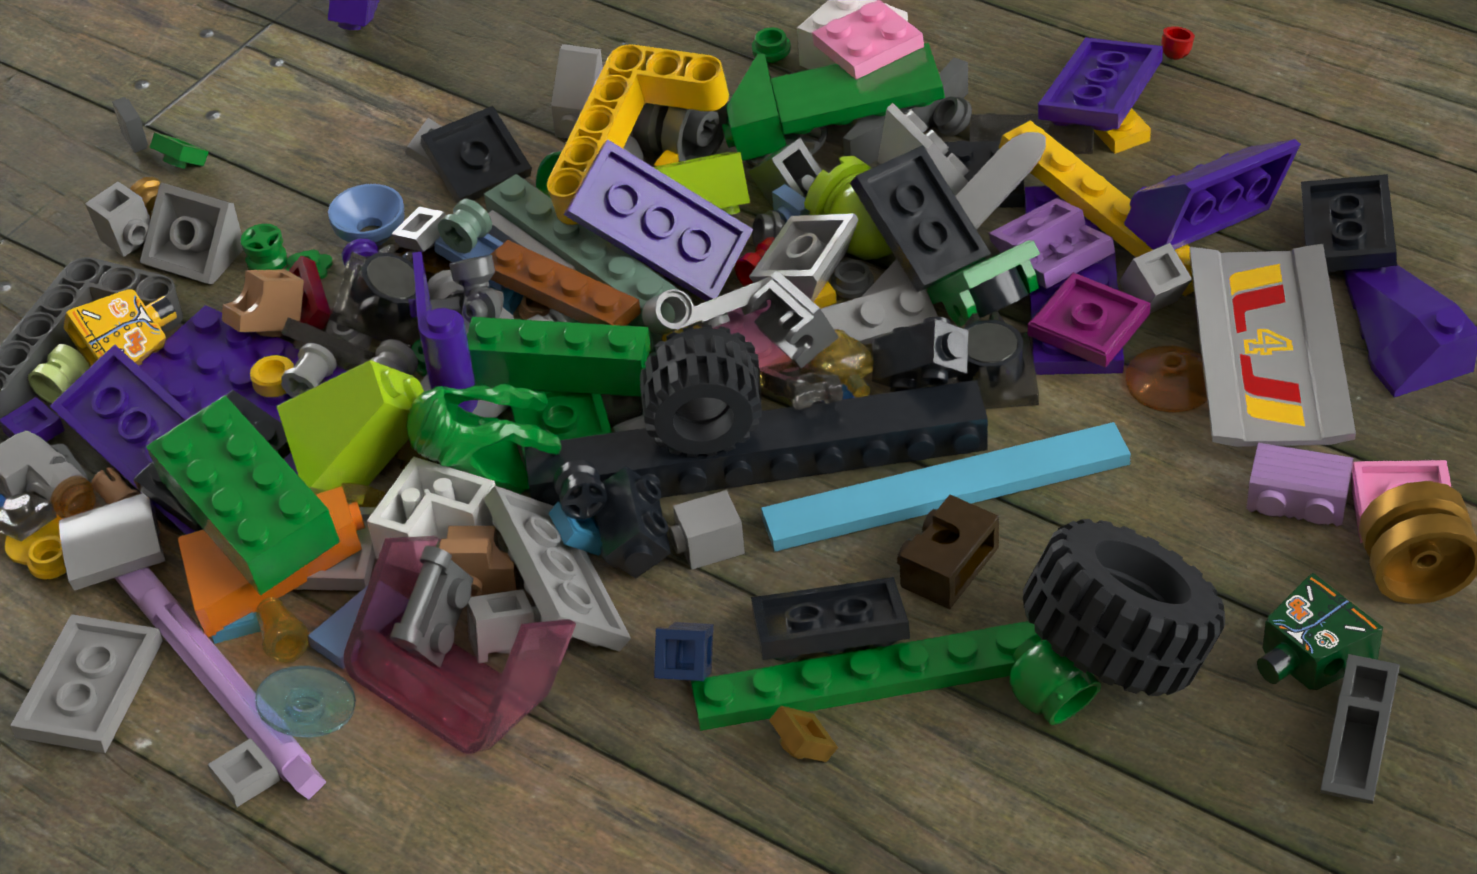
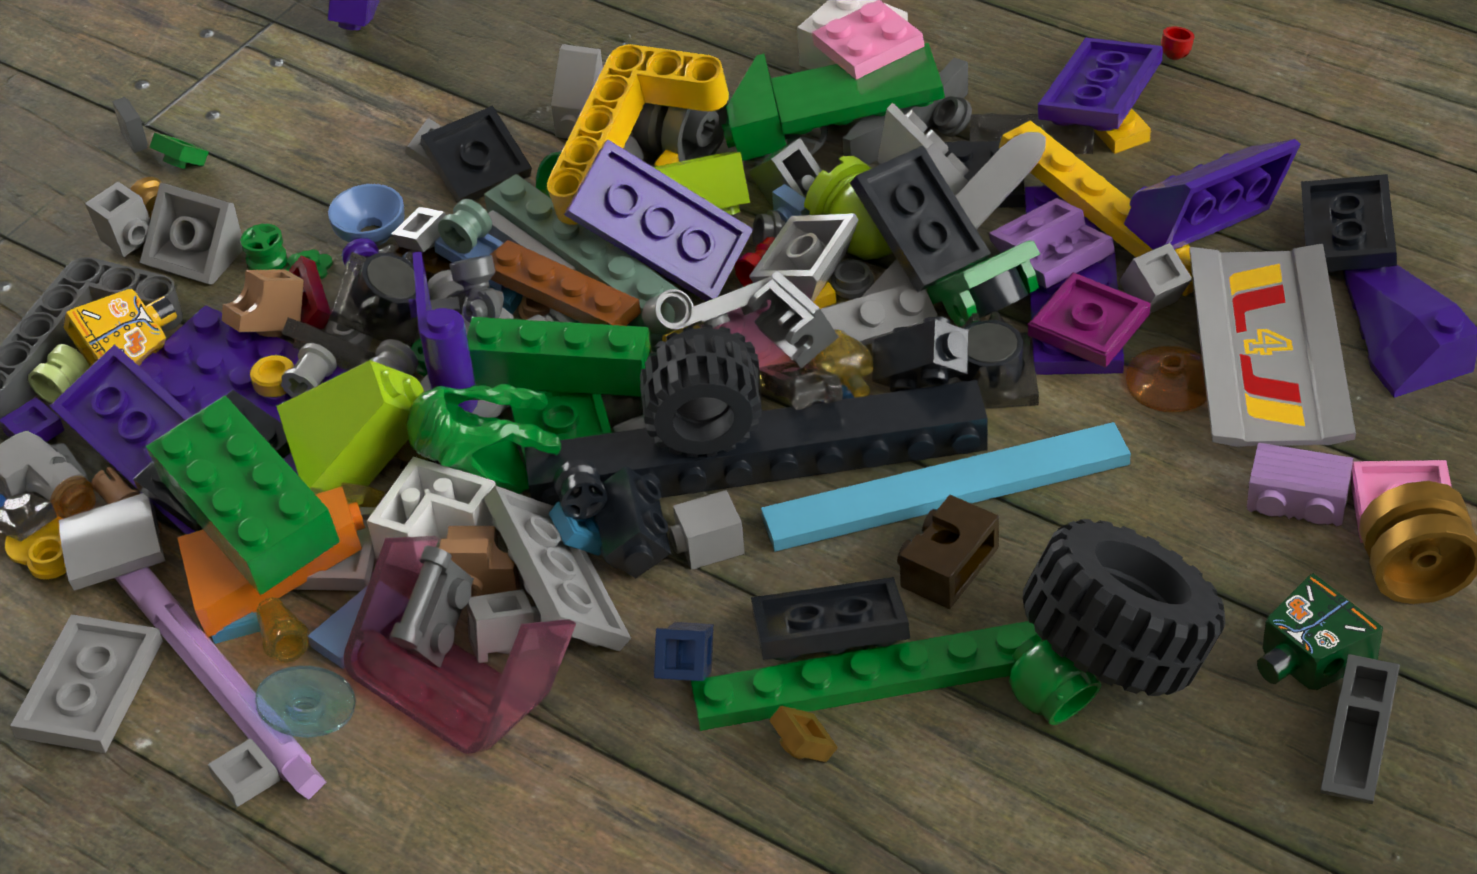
(772, 43): green plate -> none

